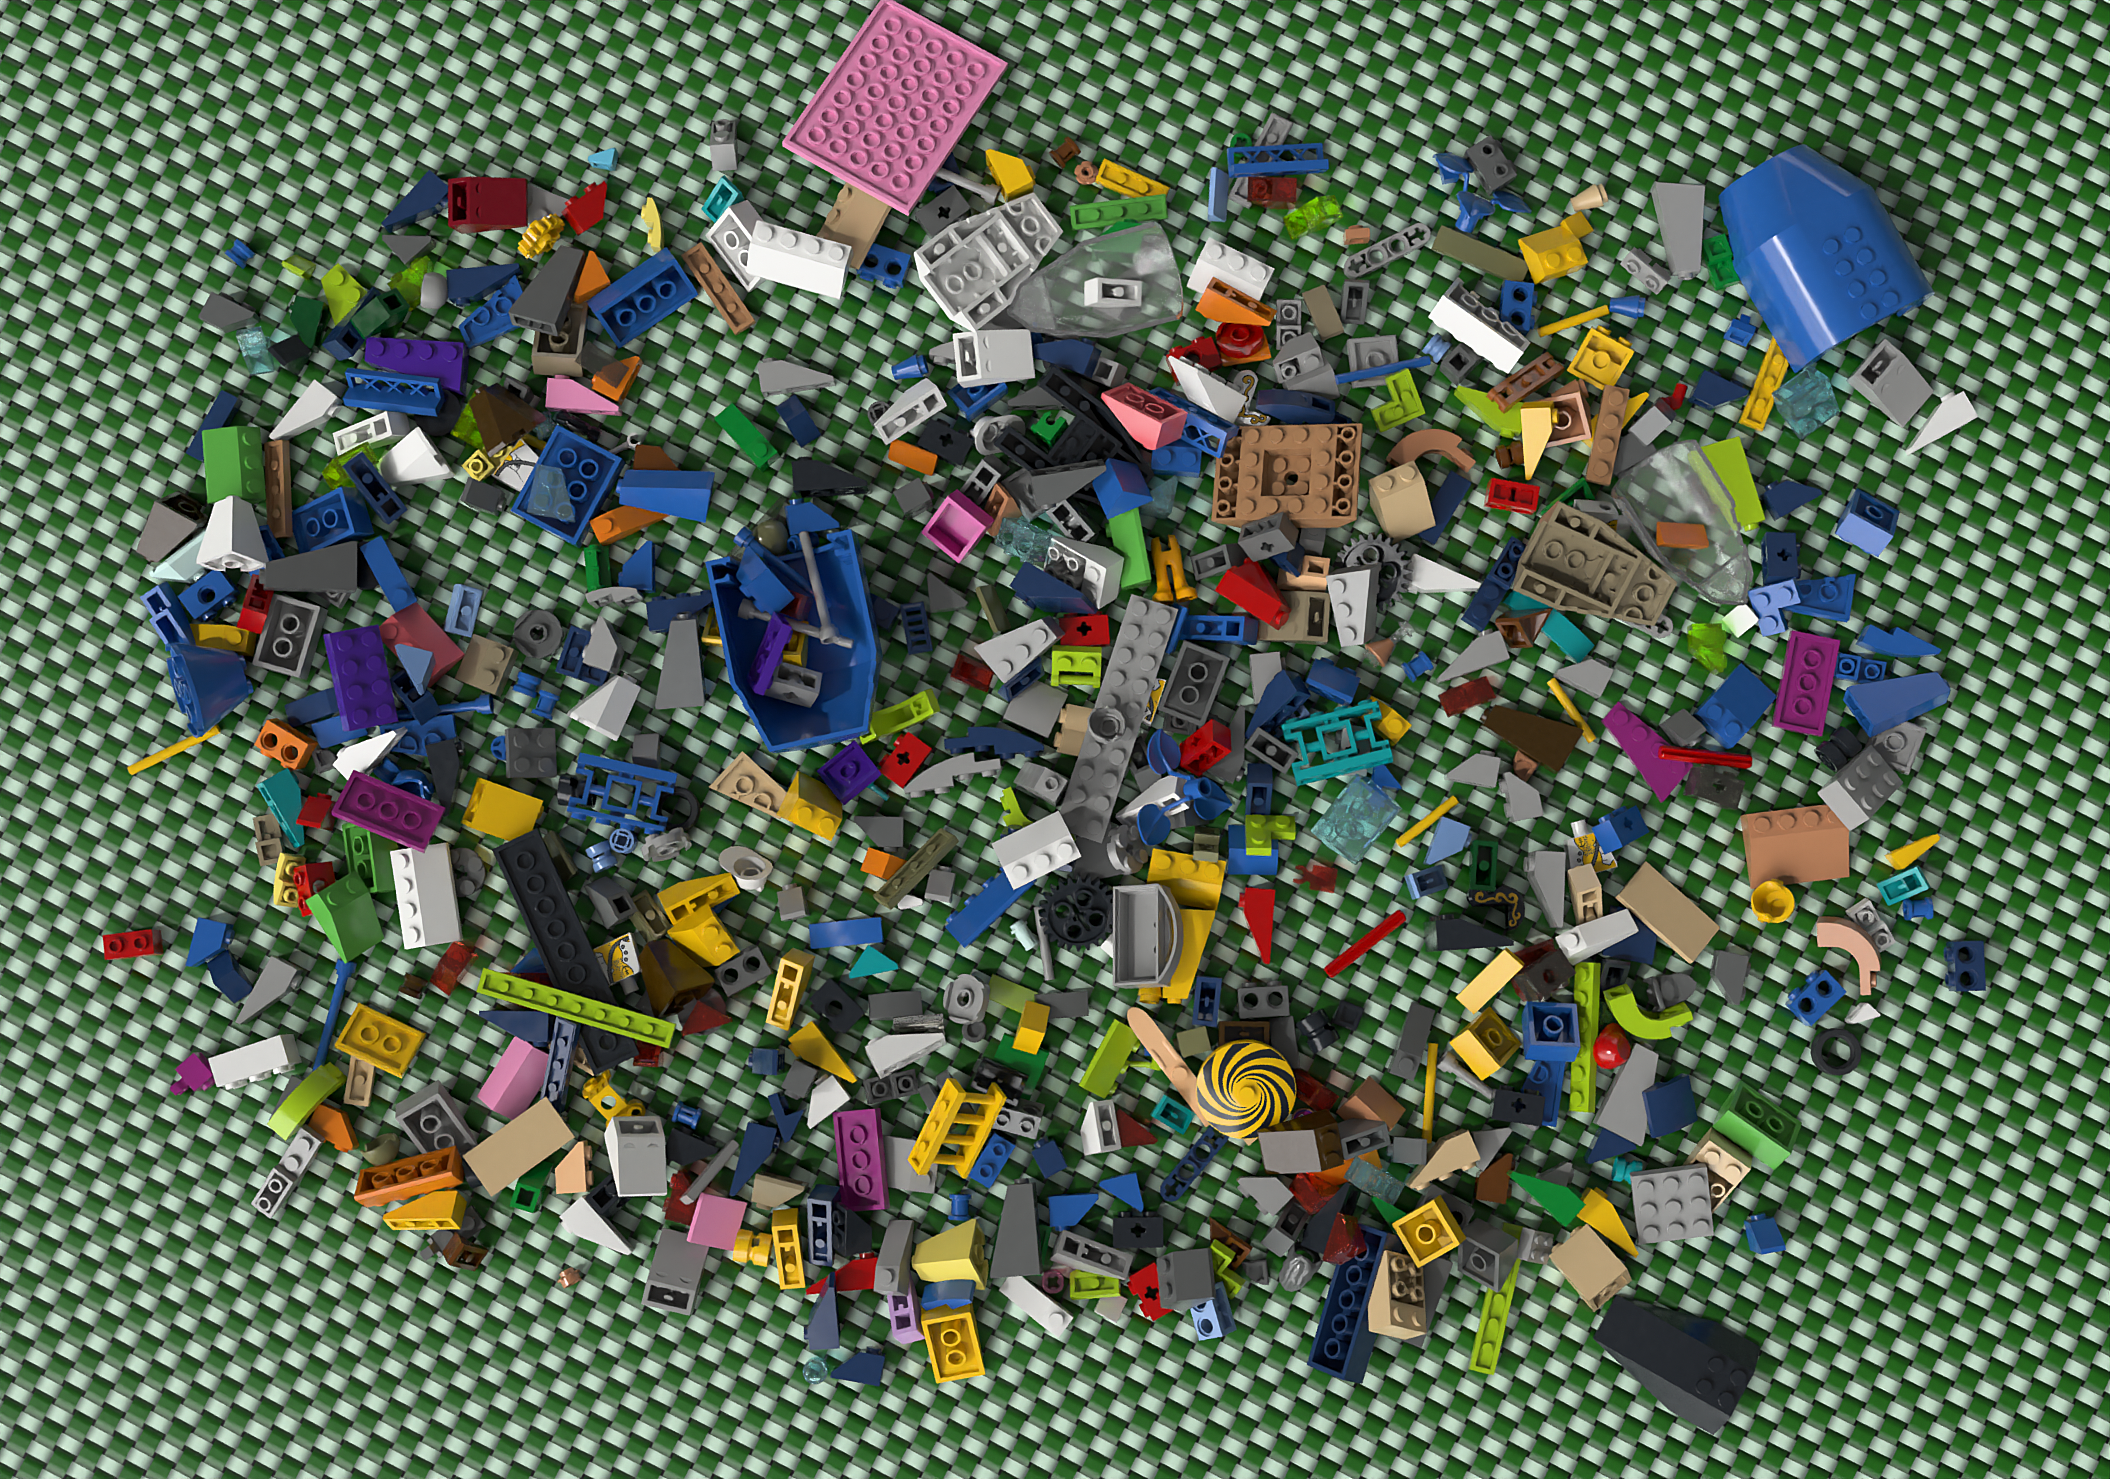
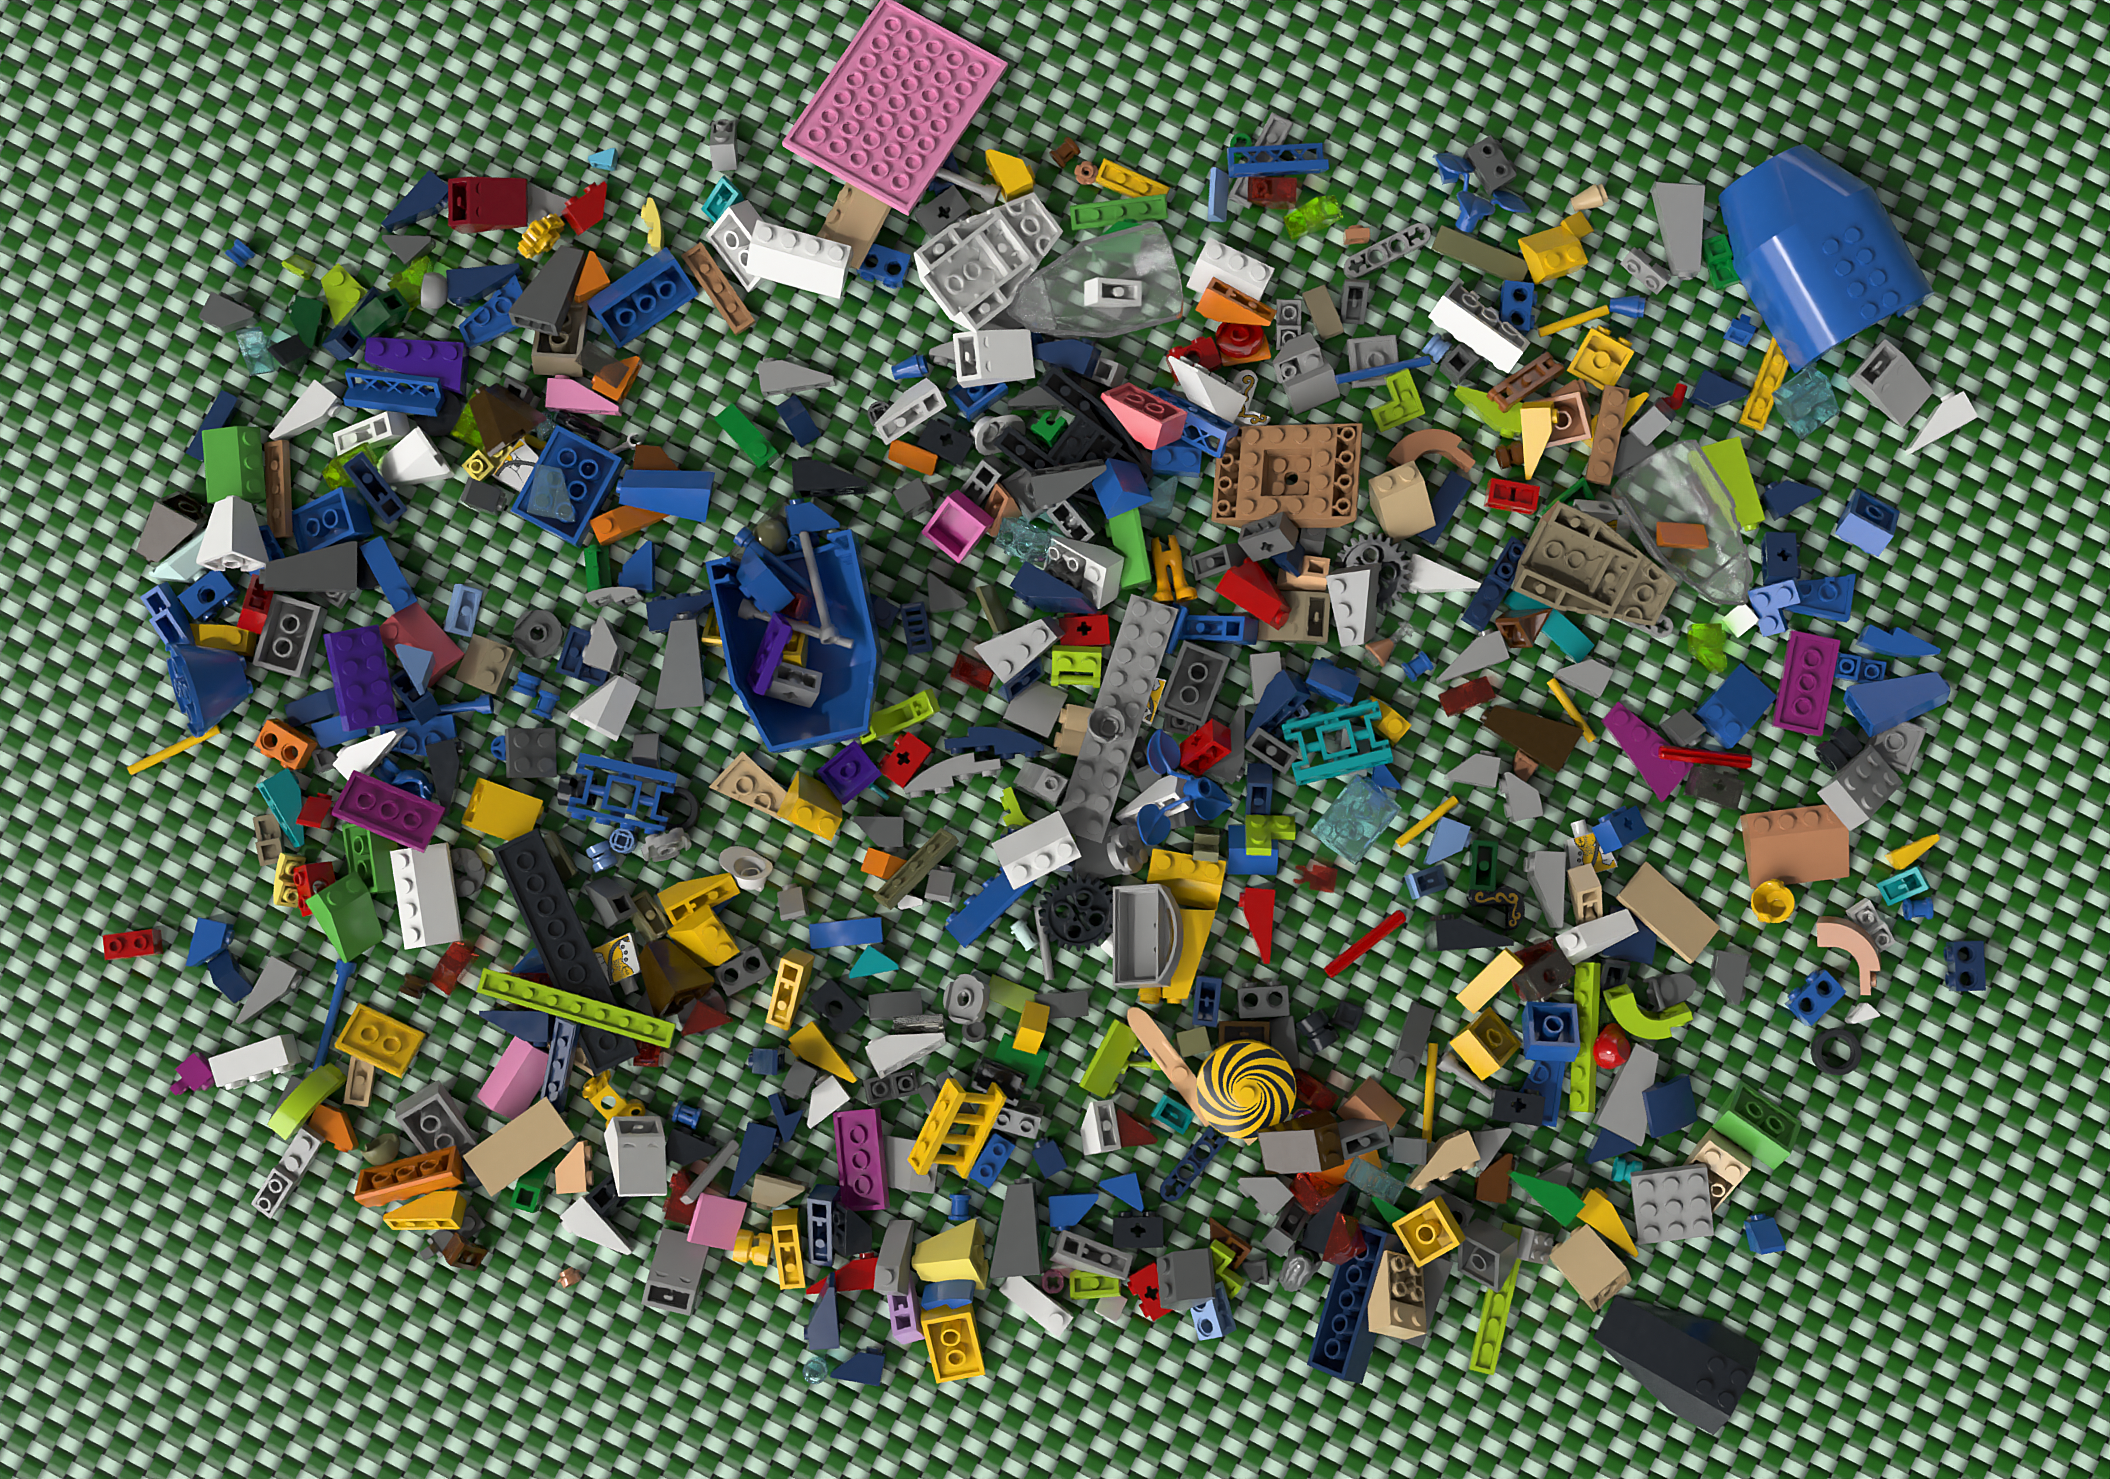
(1298, 406): dark blue slope -> none

